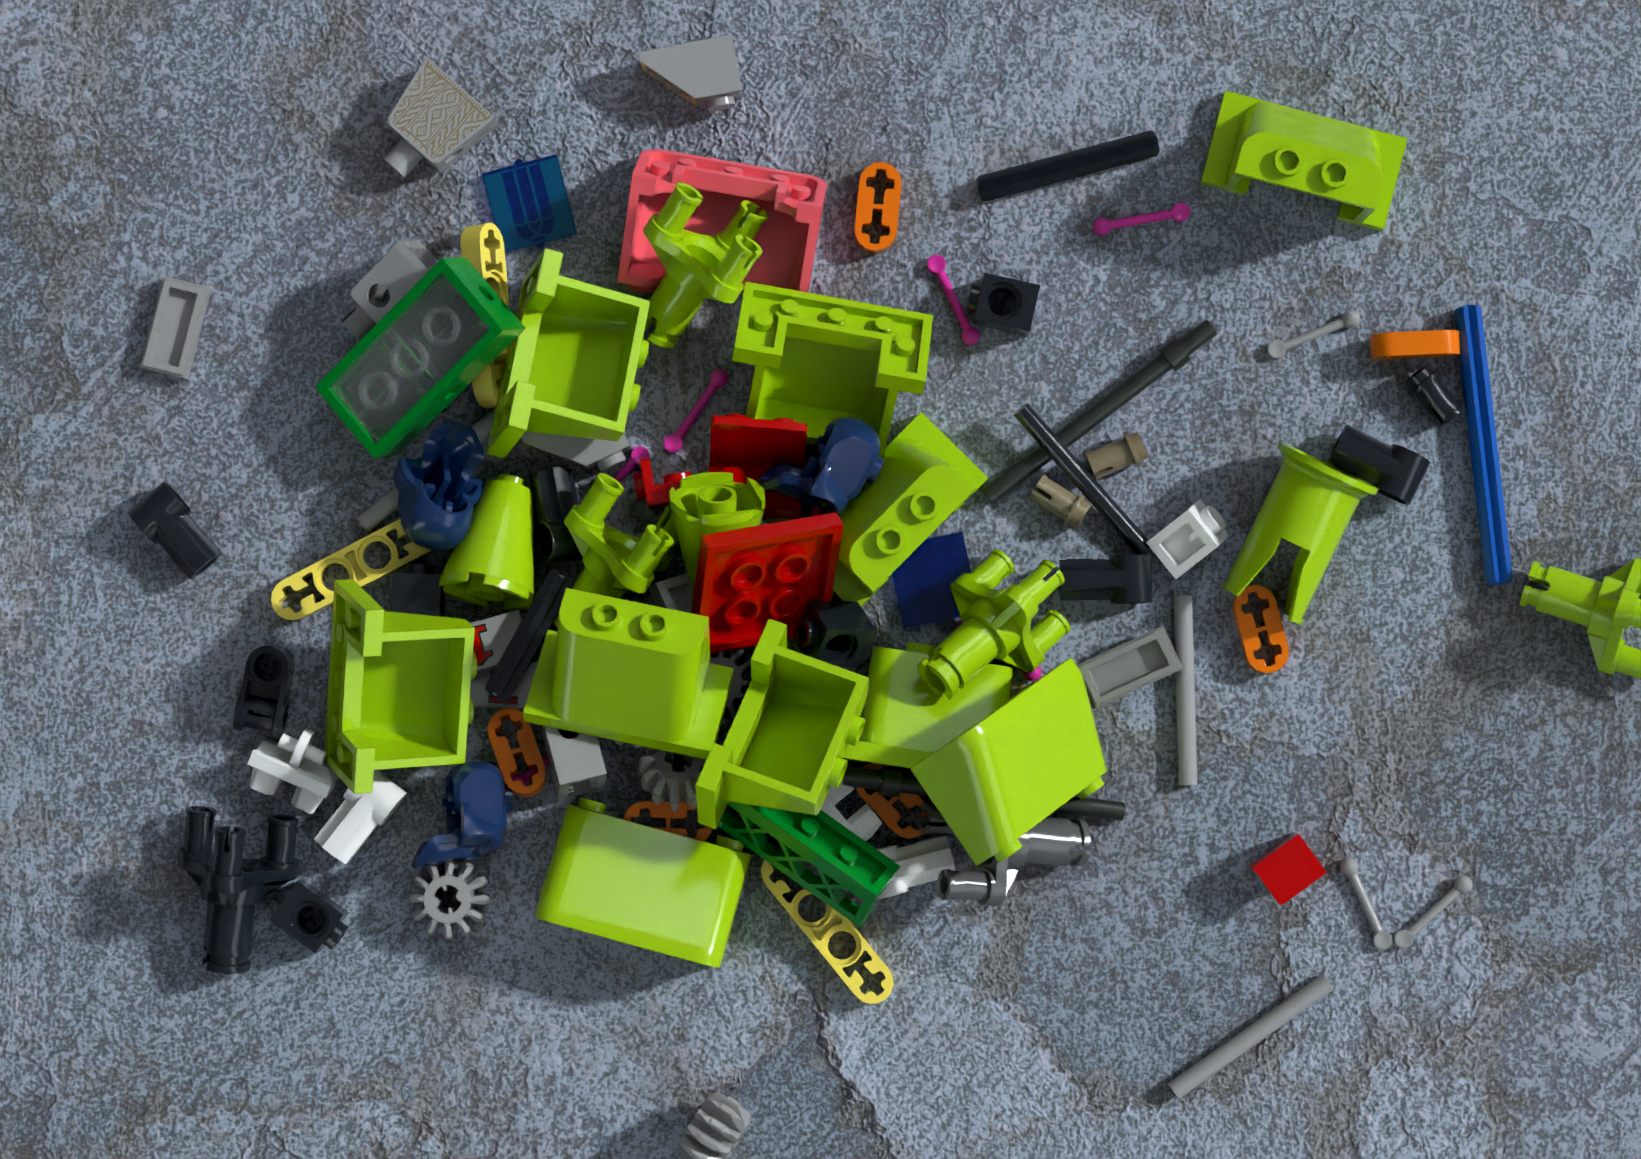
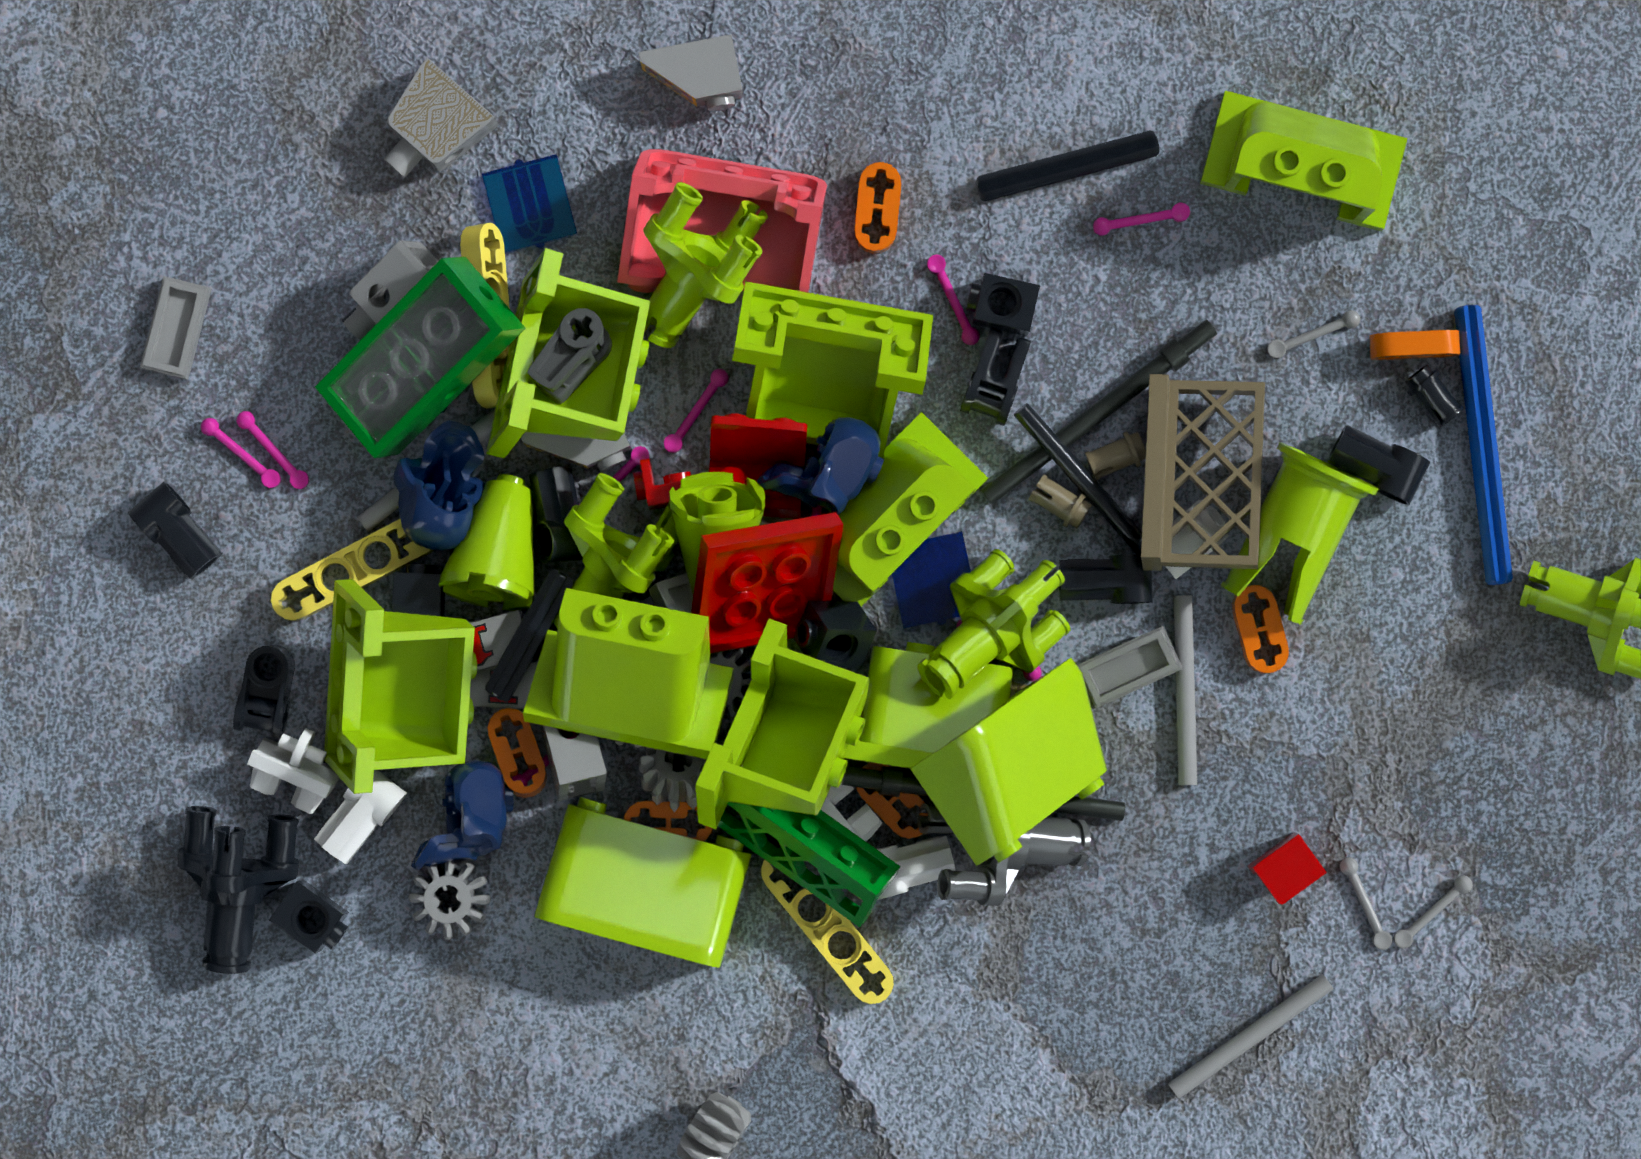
(269, 477): none -> dark pink hinge
(298, 478): none -> dark pink hinge
(570, 356): none -> dark grey piece
(992, 395): none -> black piece
(1161, 472): none -> dark tan fence

